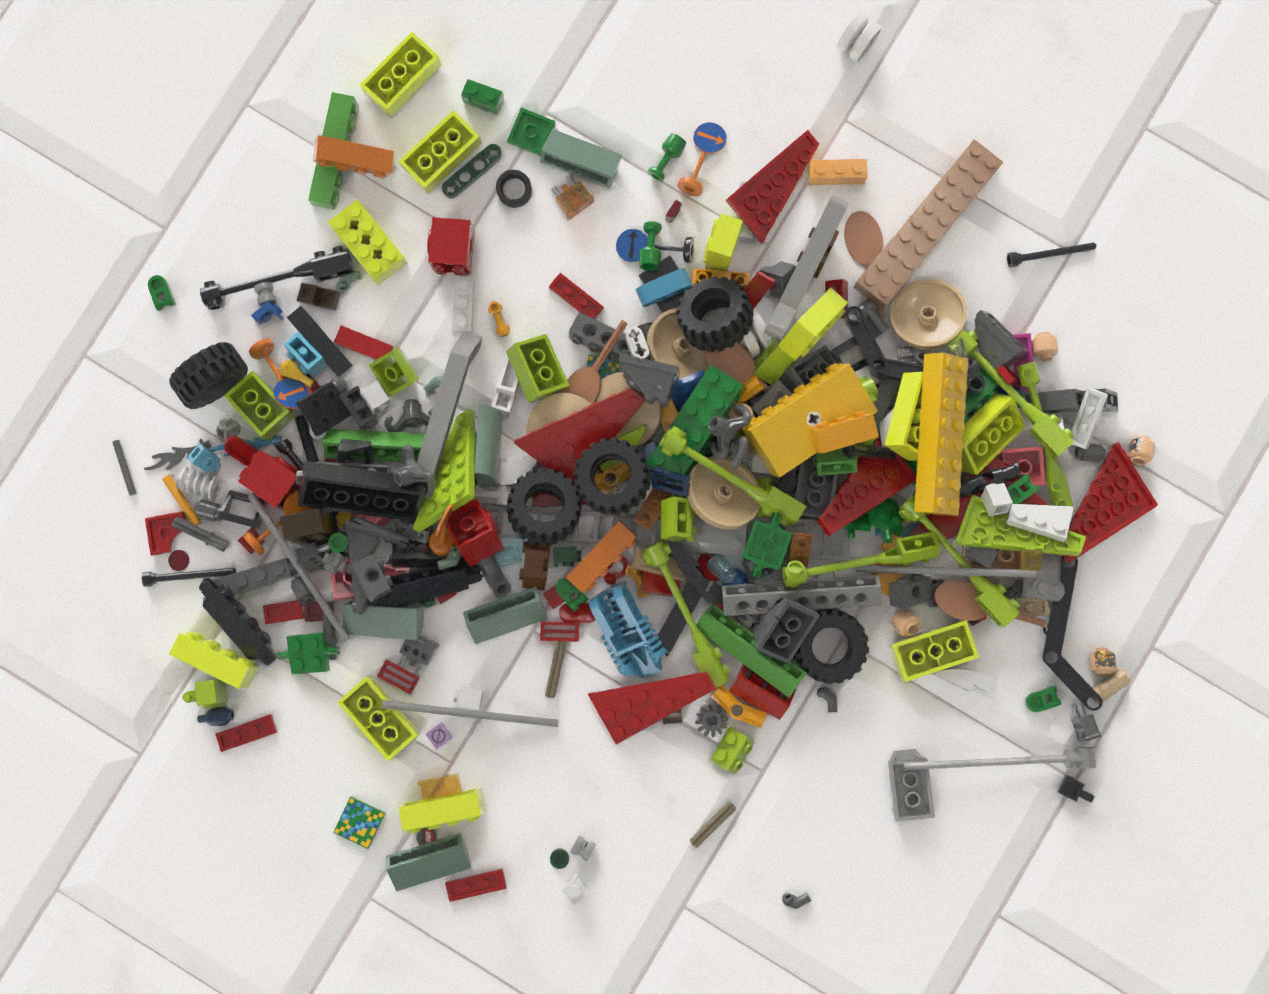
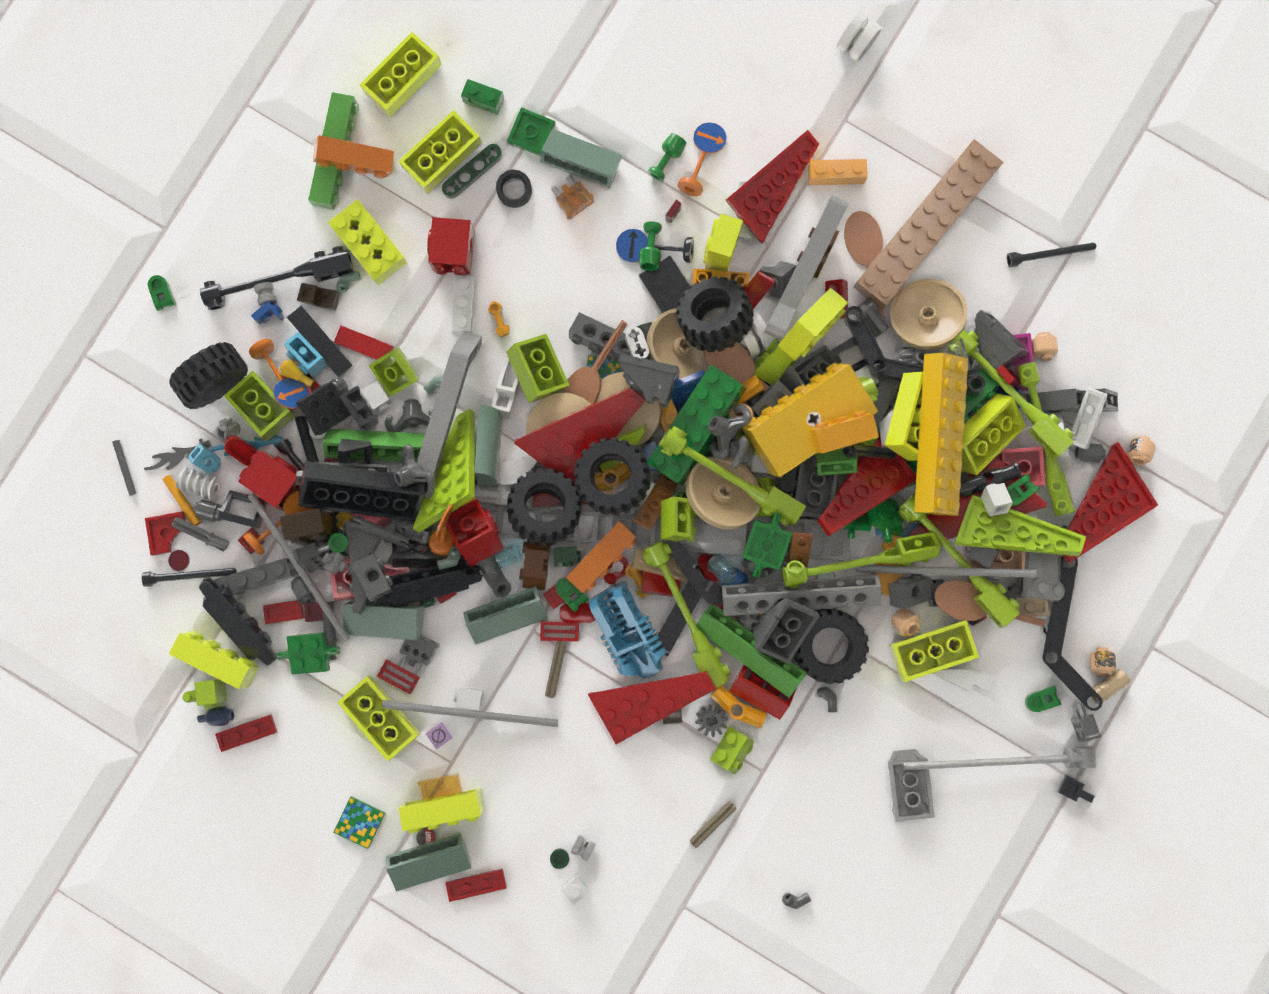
(575, 296): red tile -> none
(659, 473): dark blue tile -> none
(663, 287): dark azure beam -> none
(1031, 559): clear yellow tile -> none
(1041, 519): white wing -> none

